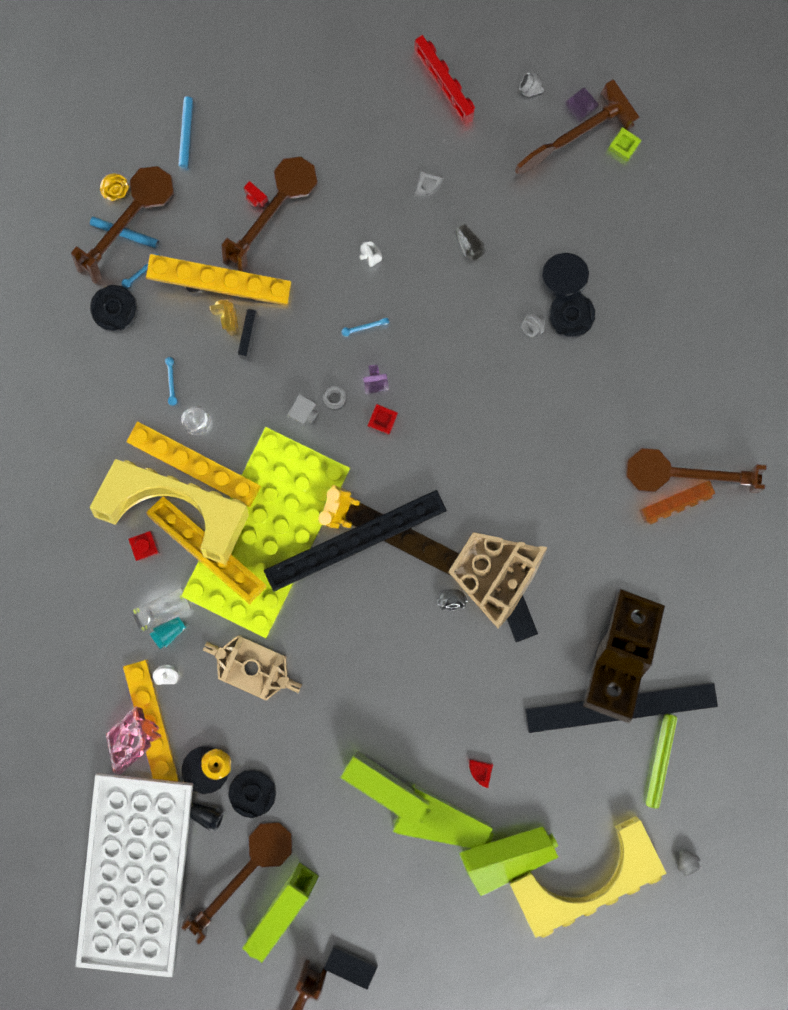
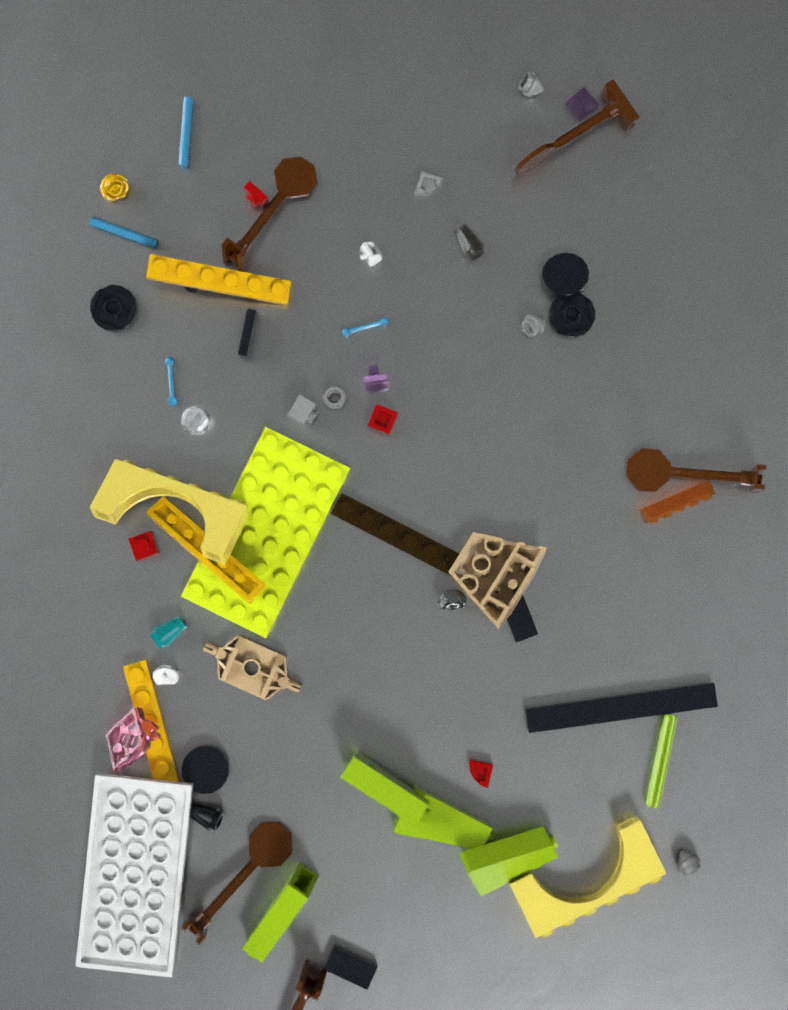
(126, 283): dark azure hinge -> none
(149, 189): reddish brown piece -> none
(161, 610): clear slope -> none
(193, 464): yellow plate -> none
(219, 757): yellow plate -> none
(229, 319): clear yellow bracket -> none
(252, 793): black tile -> none
(337, 507): yellow piece -> none
(355, 540): black tile -> none
(449, 86): red plate -> none
(624, 144): lime tile -> none
(624, 656): dark brown bracket -> none

